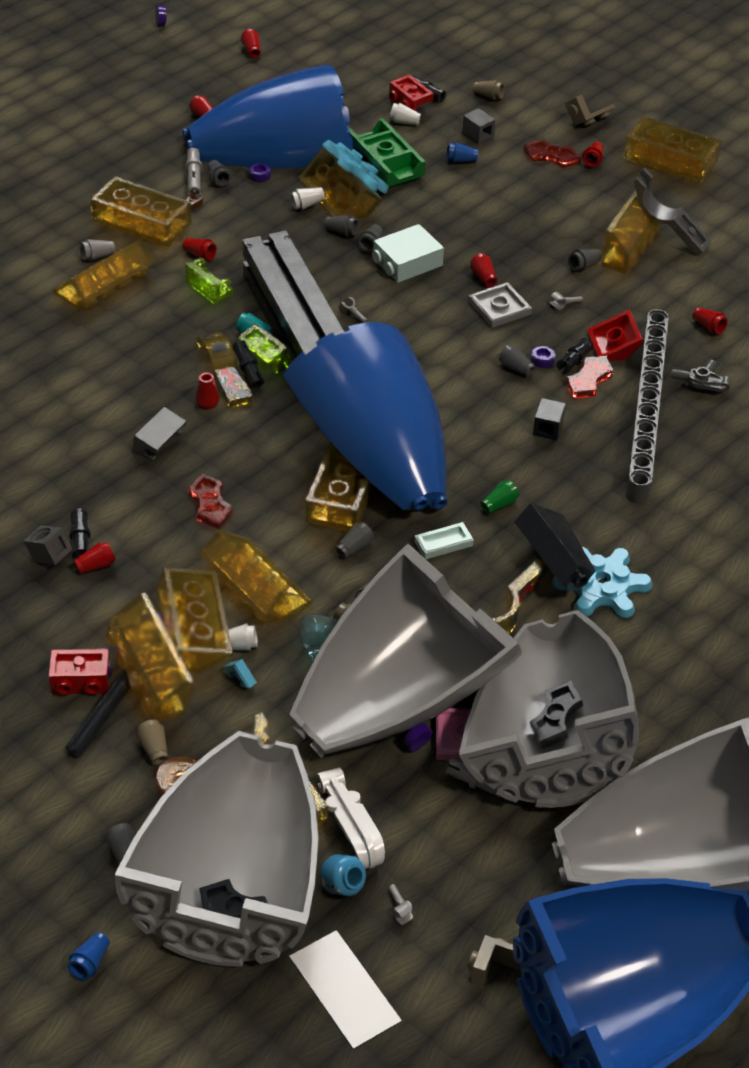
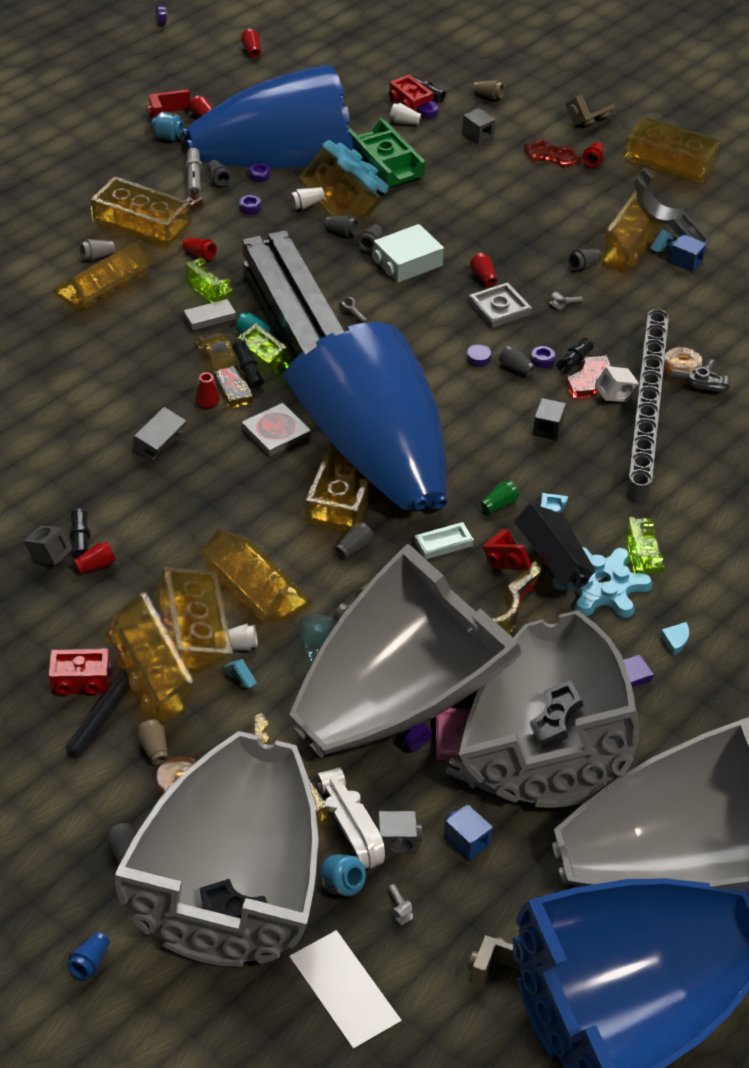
(167, 126): none -> dark azure head
(168, 102): none -> red bracket
(209, 314): none -> light grey tile
(212, 508): clear red tile -> none
(250, 204): none -> dark purple tile
(276, 429): none -> light grey tile
(399, 831): none -> brick
(428, 110): none -> dark purple tile
(461, 153): blue cone -> none
(467, 832): none -> brick
(478, 355): none -> tile
(505, 554): none -> red bracket
(554, 502): none -> medium azure tile
(616, 337): red slope -> none
(616, 384): none -> white brick
(638, 671): none -> tile
(643, 546): none -> clear neon green hinge
(663, 240): none -> medium azure tile
(676, 637): none -> medium azure tile
(681, 359): none -> clear orange piece
(687, 252): none -> blue brick
(711, 320): red cone -> none

